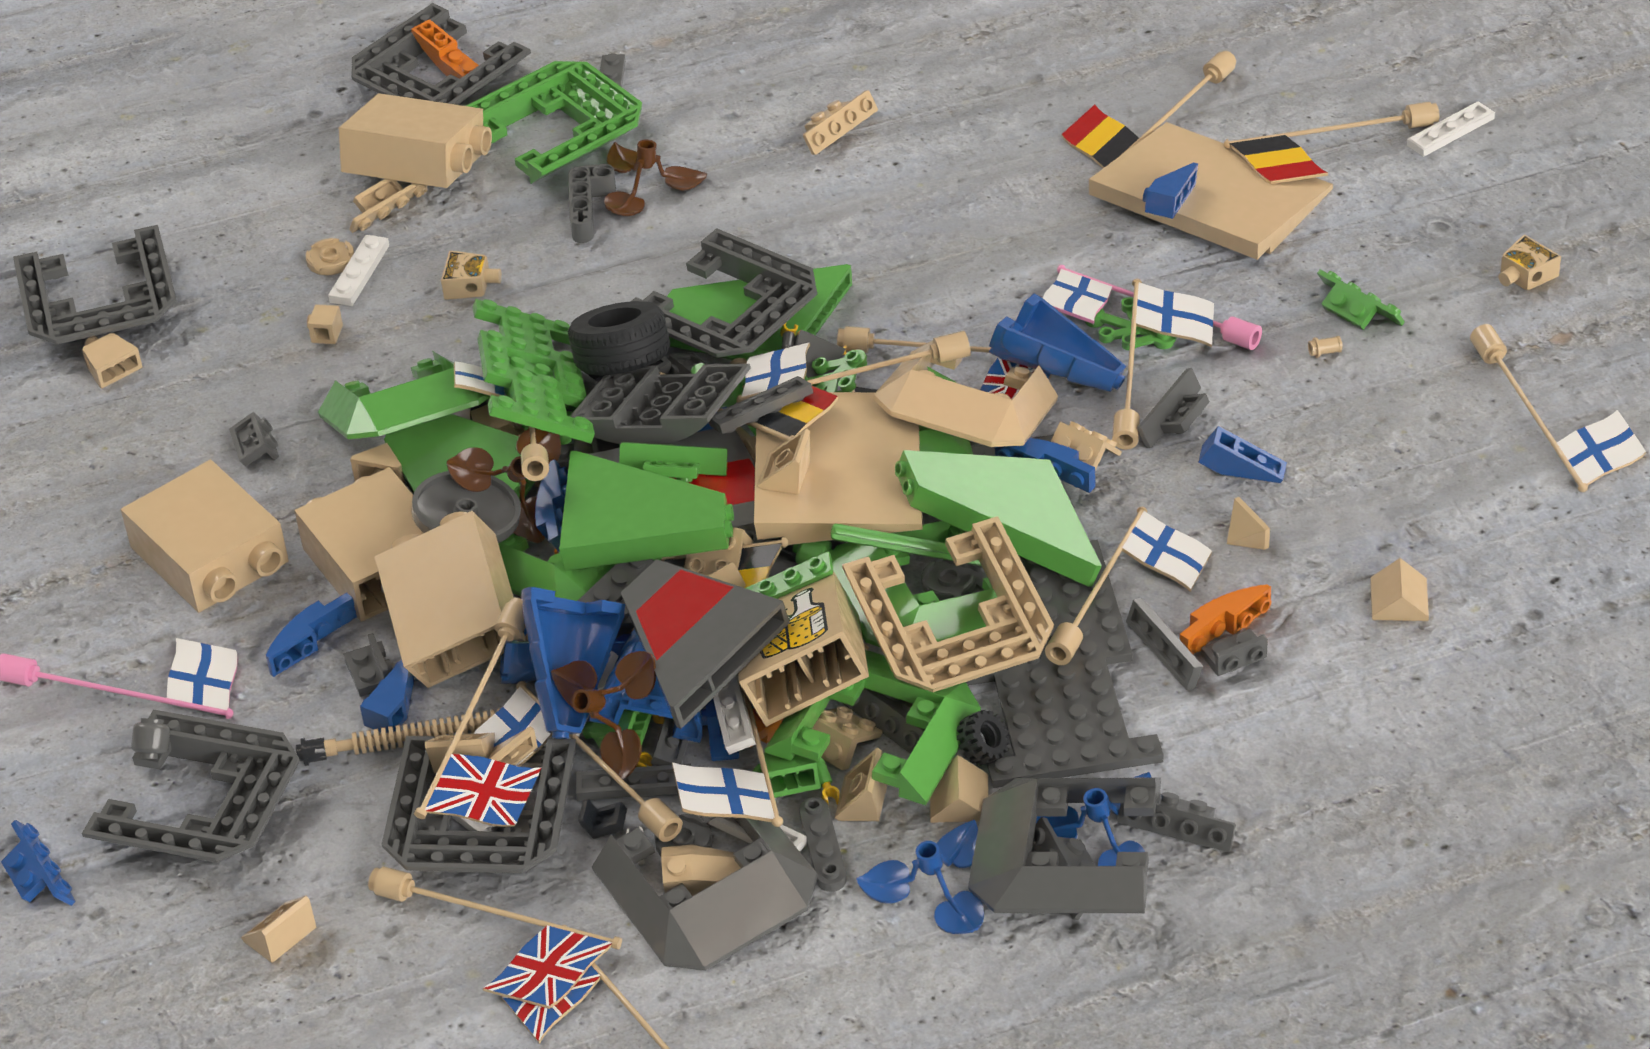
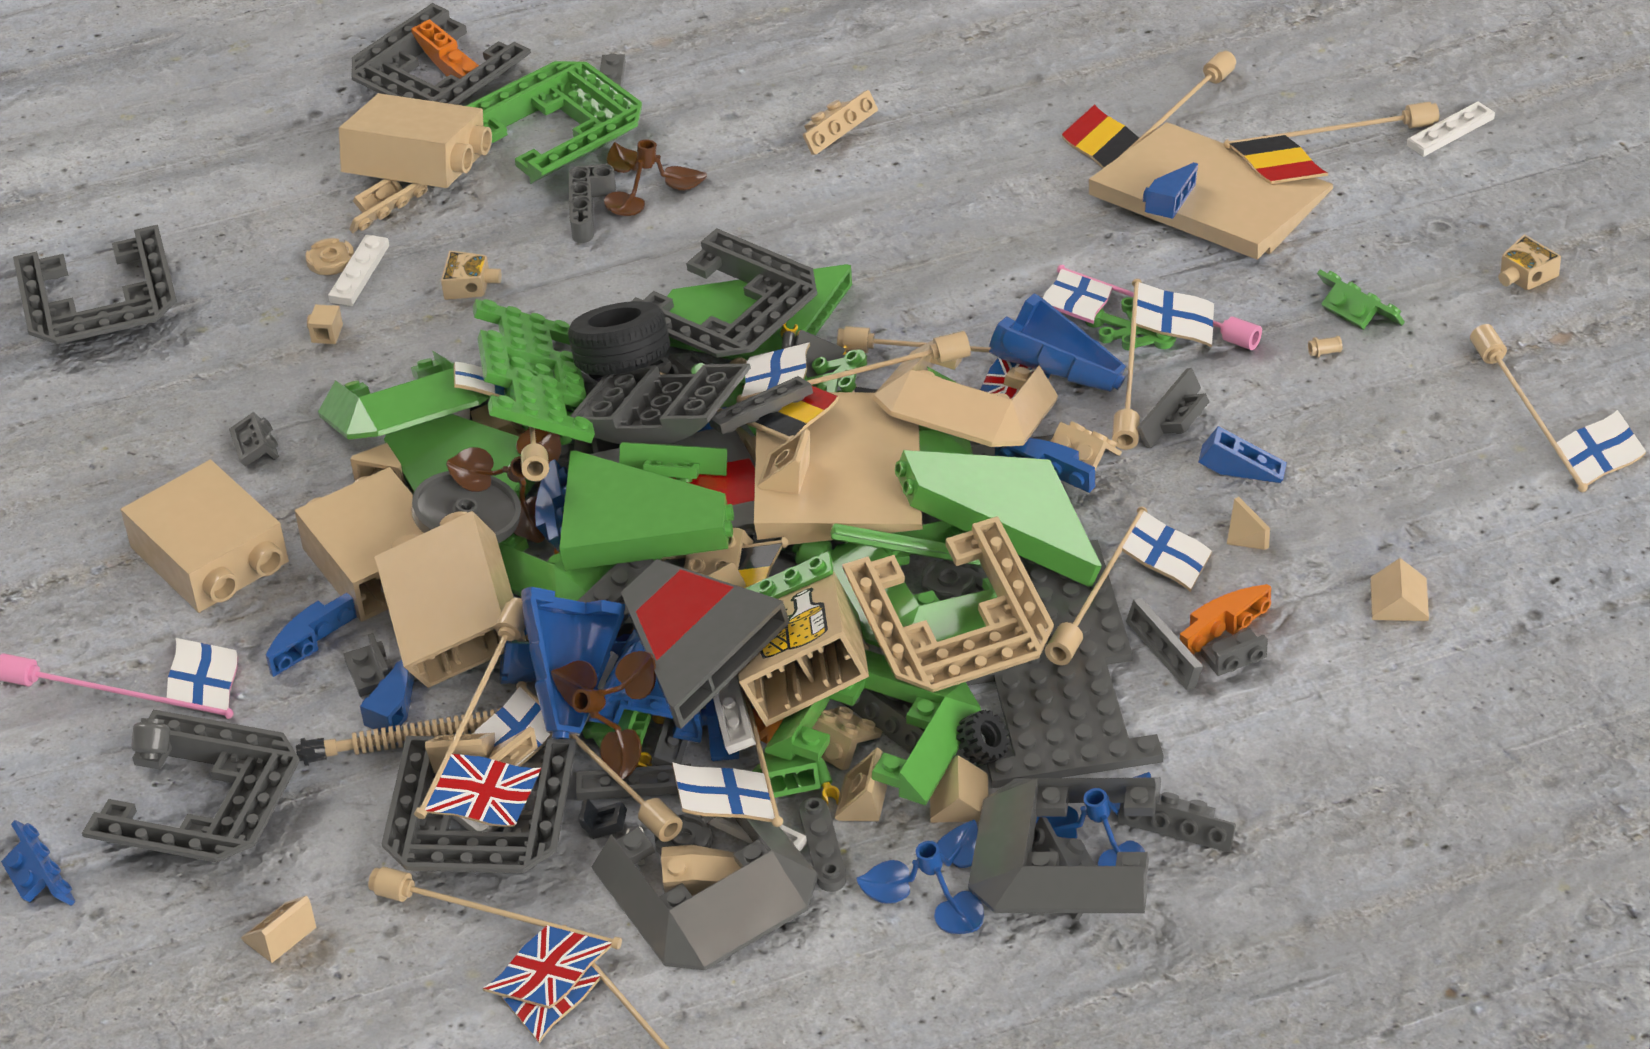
(110, 358): tan torso -> none

